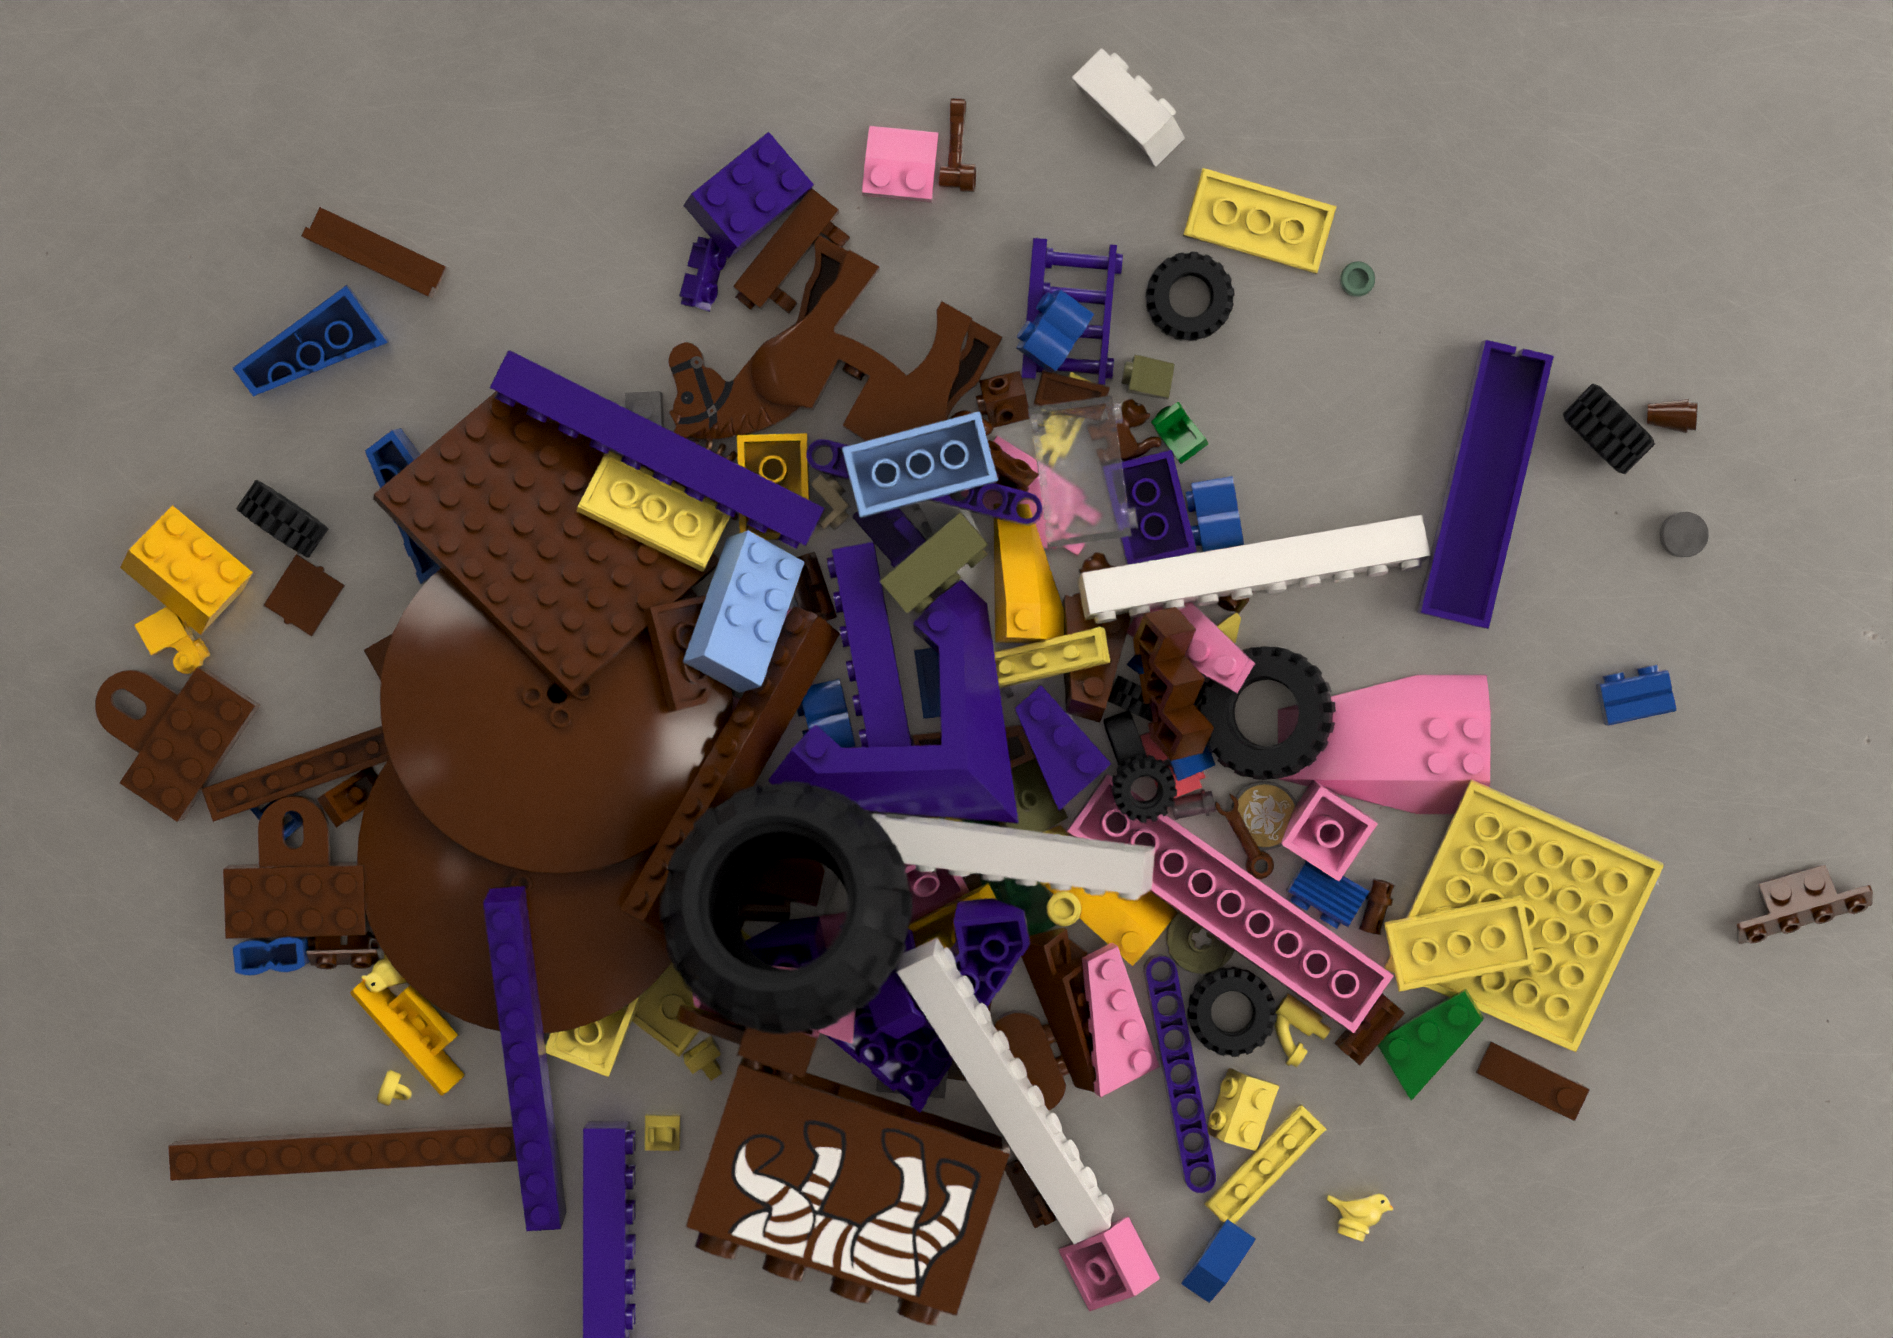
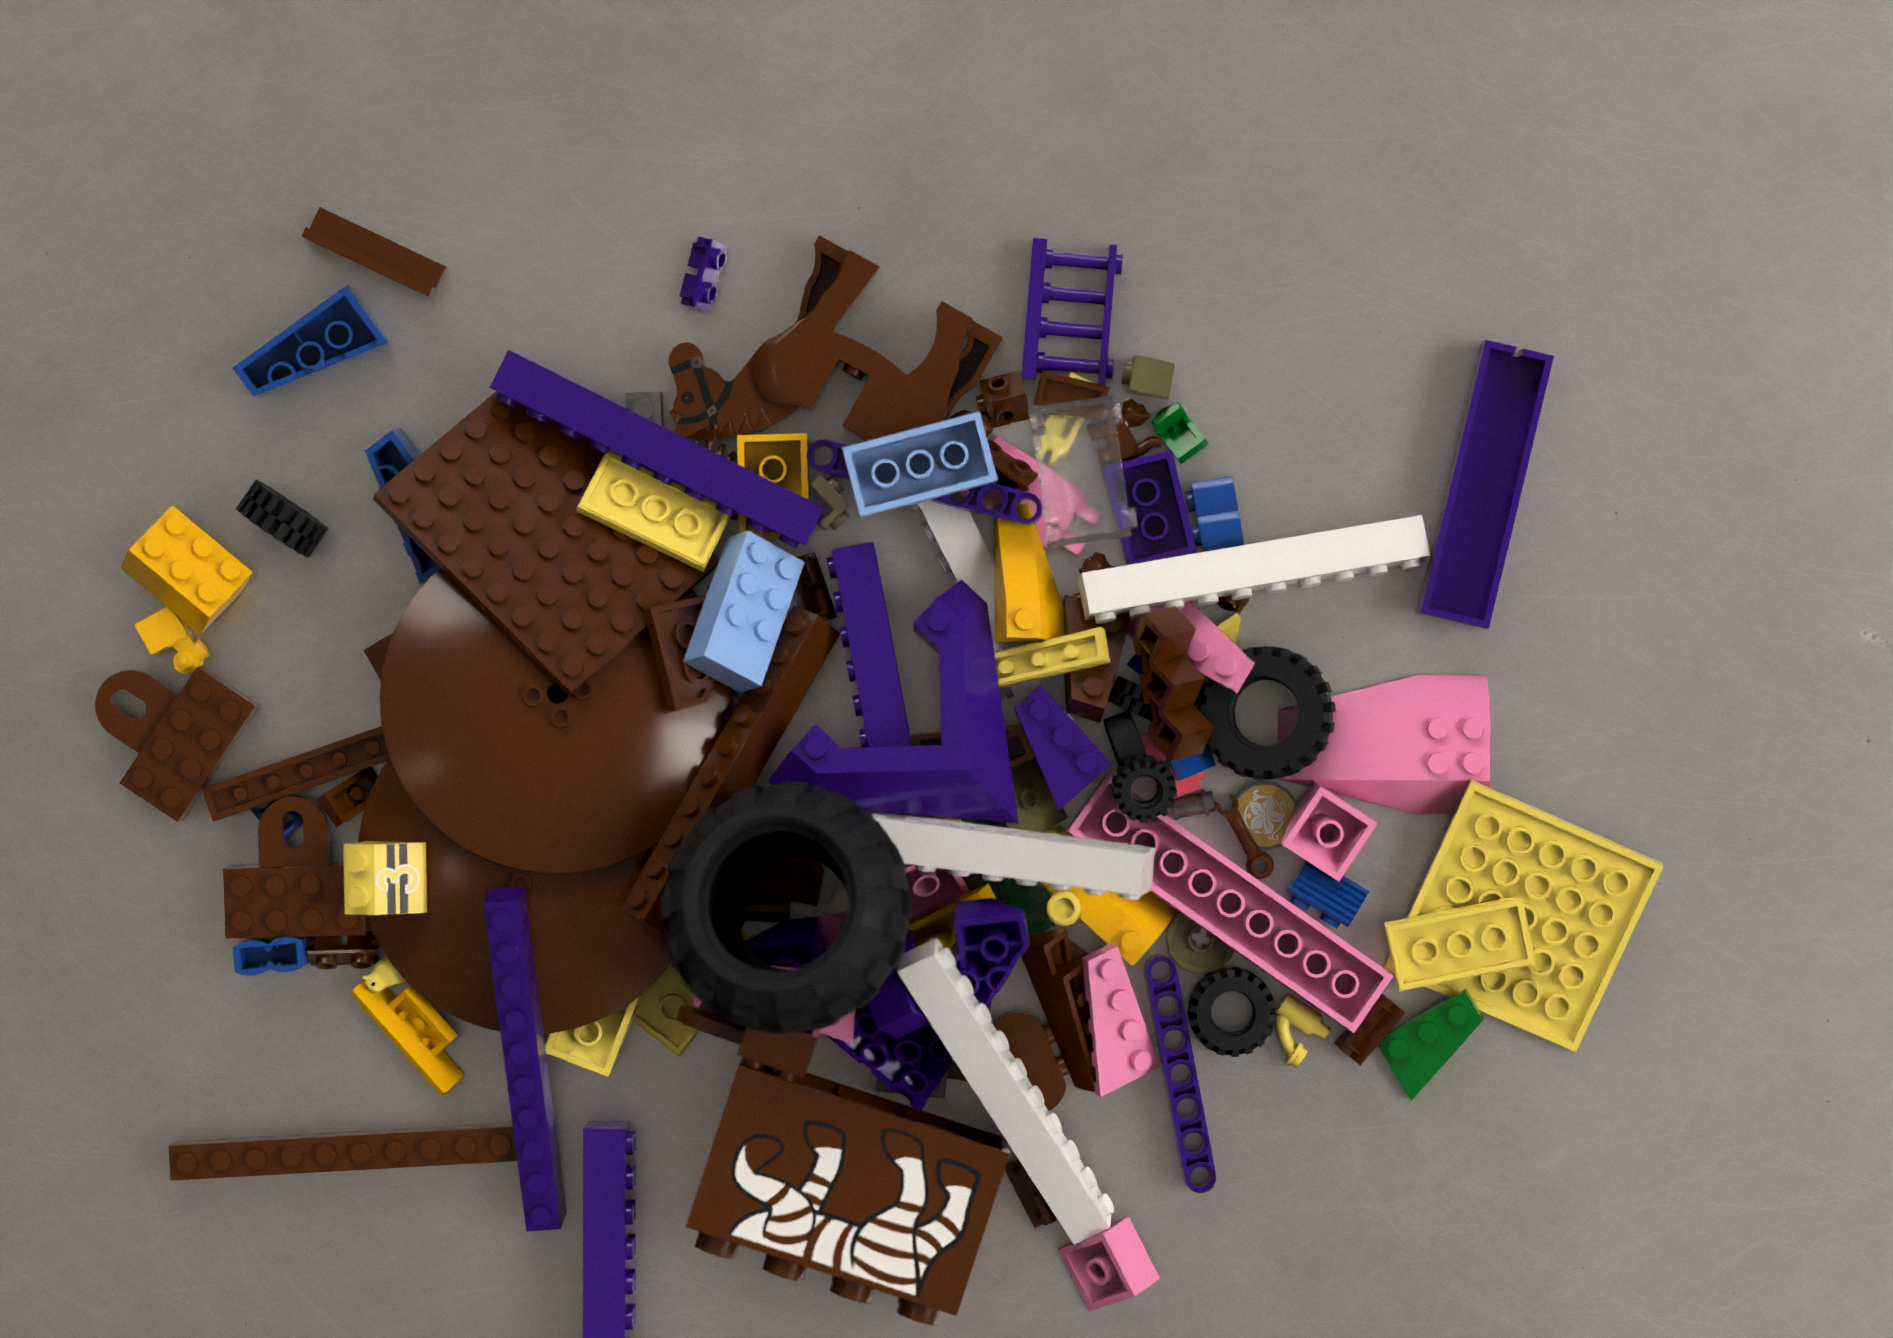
(304, 595): reddish brown piece -> none
(385, 878): none -> light yellow slope
(392, 1089): light yellow tile -> none
(662, 1132): light yellow tile -> none
(704, 1057): light yellow tile -> none
(748, 195): dark purple brick -> none
(786, 250): reddish brown brick -> none
(827, 709): blue brick -> none
(892, 534): dark purple panel -> none
(900, 164): bright pink slope -> none
(929, 681): blue tile -> none
(935, 564): olive brick -> none
(957, 174): reddish brown brick -> none
(1054, 330): blue brick -> none
(1130, 105): white wedge -> none
(1218, 1261): blue slope -> none
(1220, 296): black tyre -> none
(1242, 1109): light yellow bracket -> none
(1259, 221): light yellow tile -> none
(1265, 1165): light yellow tile -> none
(1357, 279): sand green tile -> none
(1360, 1214): light yellow animal -> none
(1378, 900): reddish brown pin -> none
(1533, 1081): reddish brown slope -> none
(1608, 428): black tyre -> none
(1635, 696): blue brick -> none
(1673, 415): reddish brown cone -> none
(1684, 534): flat silver piece -> none
(1800, 901): bracket -> none

